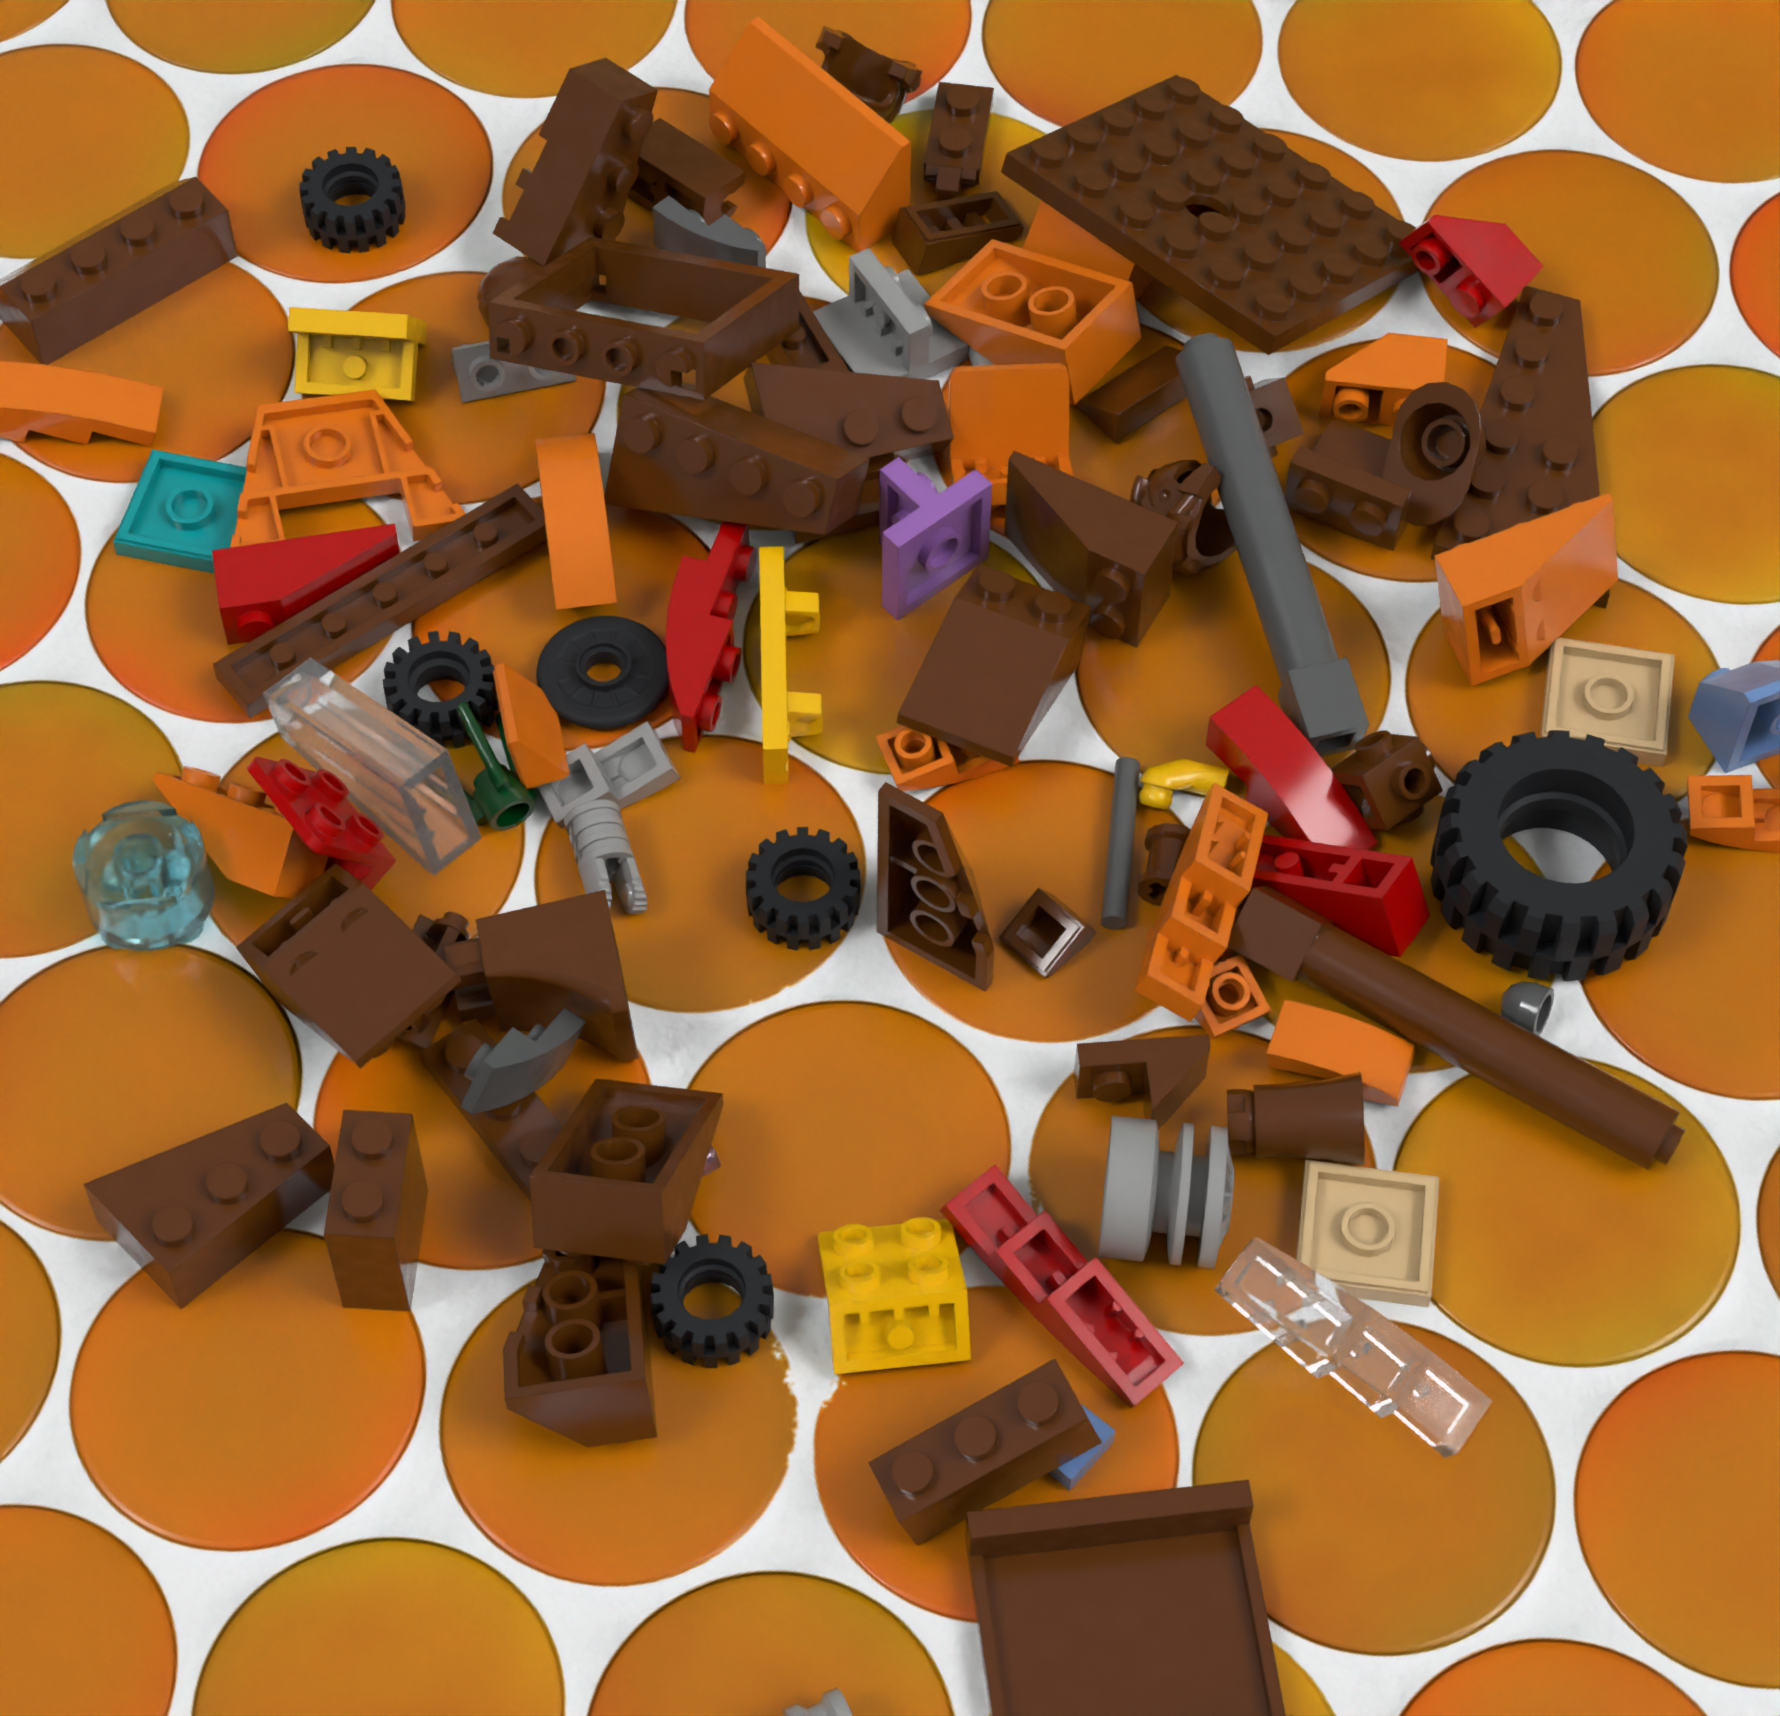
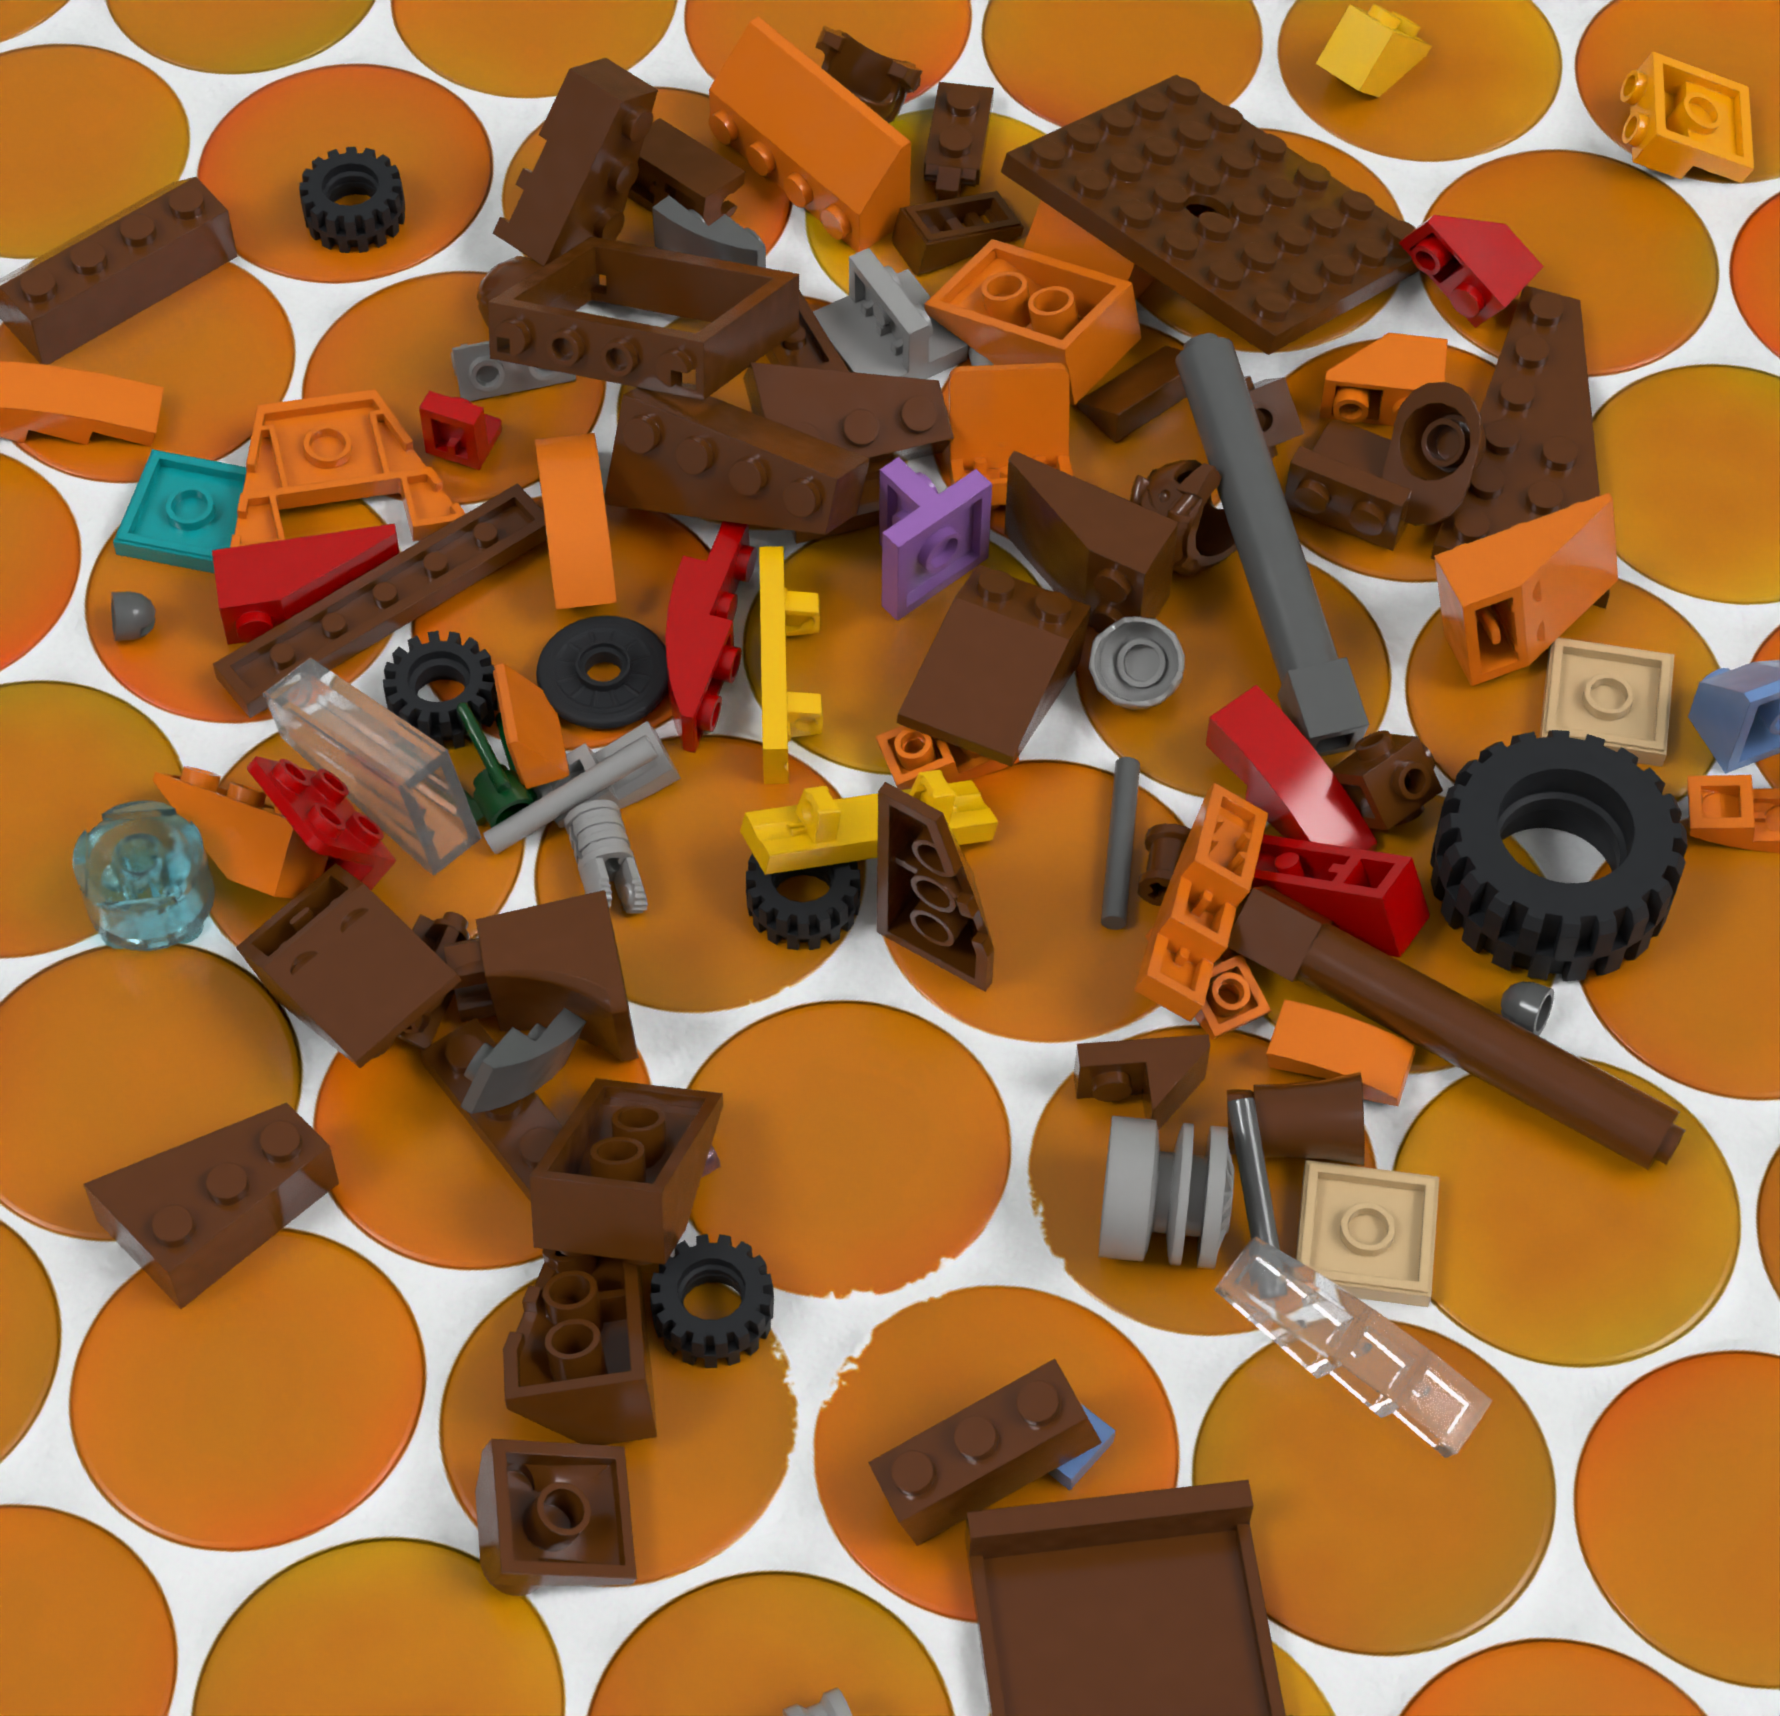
(131, 615): none -> dark grey hinge
(356, 352): yellow bracket -> none
(376, 1210): reddish brown brick -> none
(457, 429): none -> red bracket
(553, 1516): none -> reddish brown slope
(570, 794): none -> light grey bar
(846, 829): none -> yellow hinge
(894, 1295): yellow bracket -> none
(1047, 933): reddish brown slope -> none
(1061, 1288): red slope -> none
(1137, 663): none -> light grey hair
(1179, 775): yellow arm -> none
(1253, 1170): none -> dark grey bar
(1373, 49): none -> yellow slope
(1687, 120): none -> light orange plate

